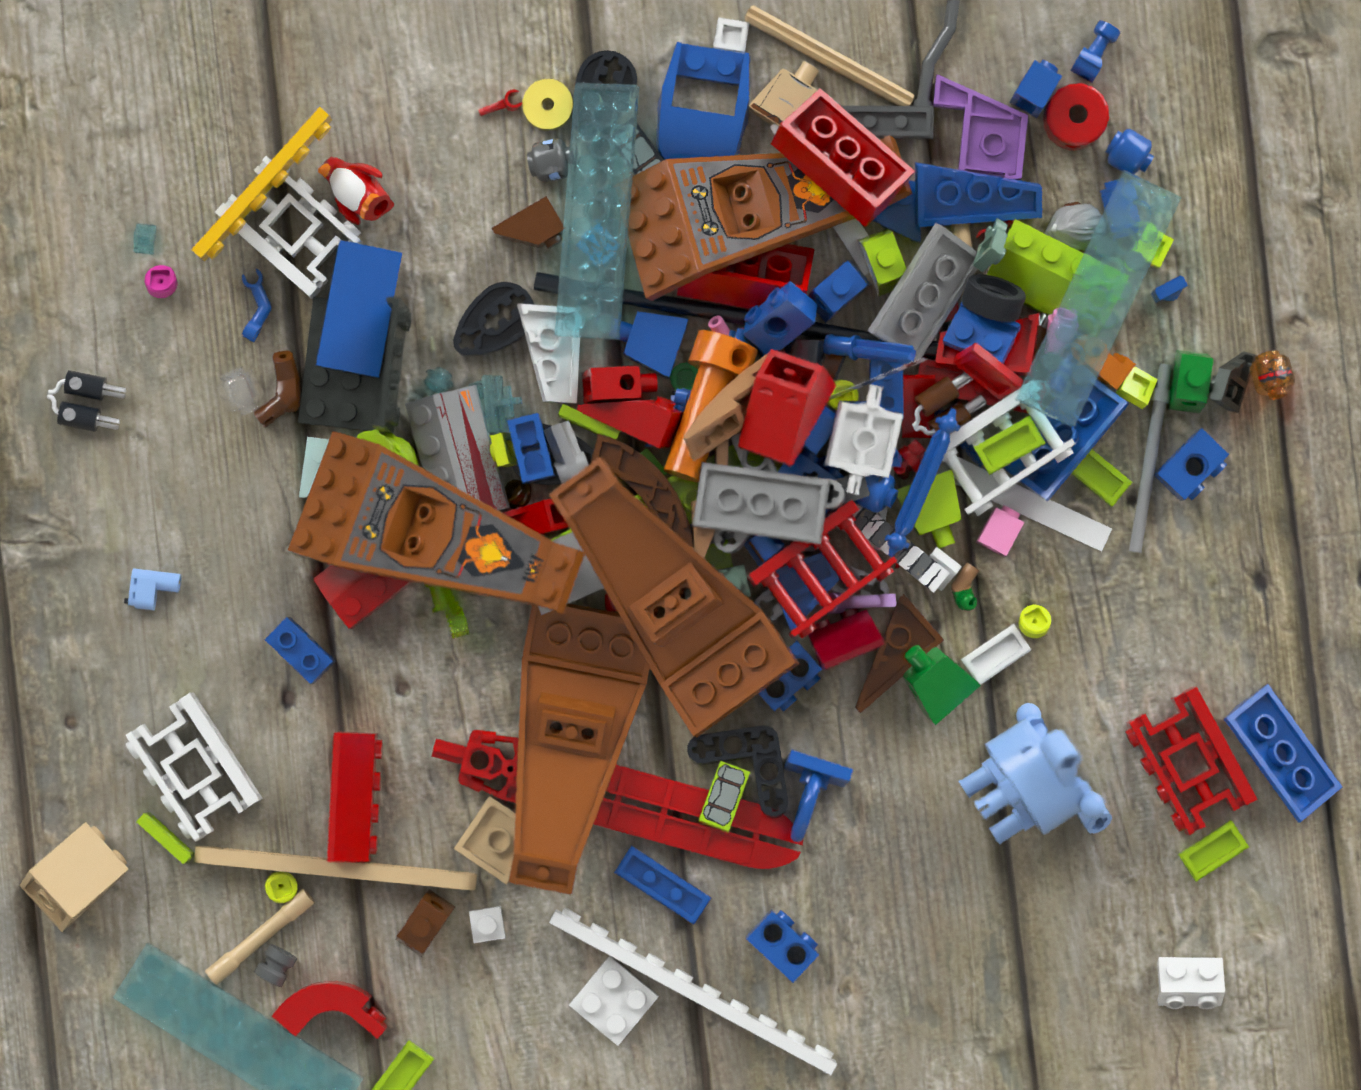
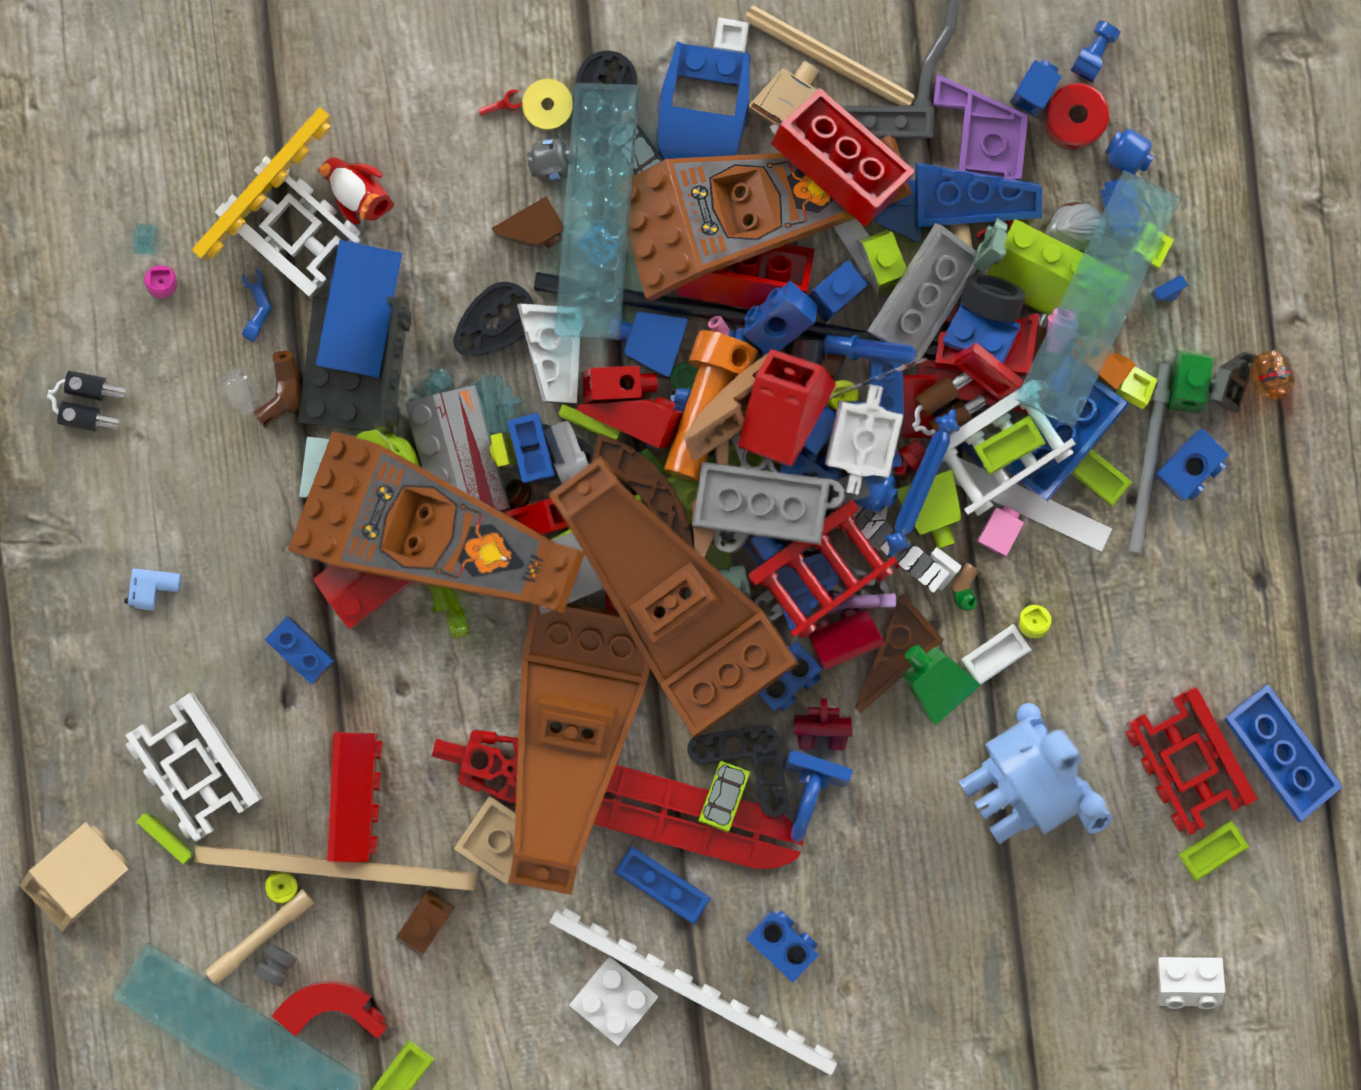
(487, 924): white plate -> none
(823, 722): none -> dark red hips

